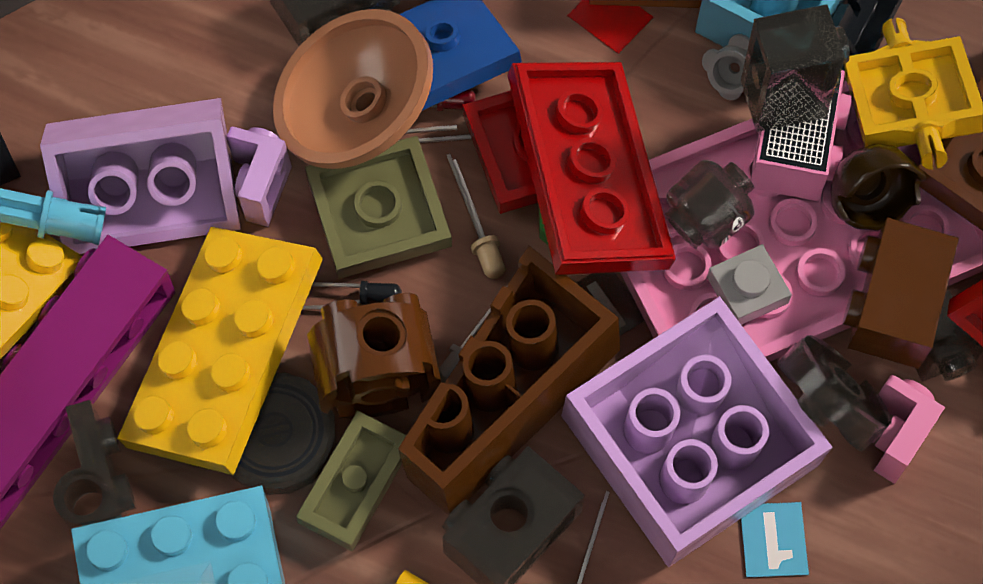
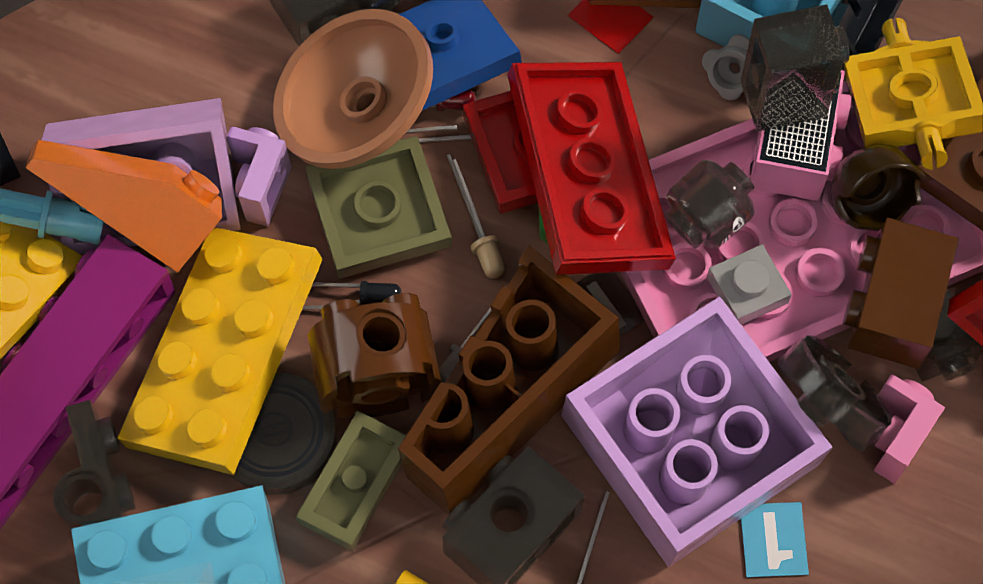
(136, 196): none -> orange slope

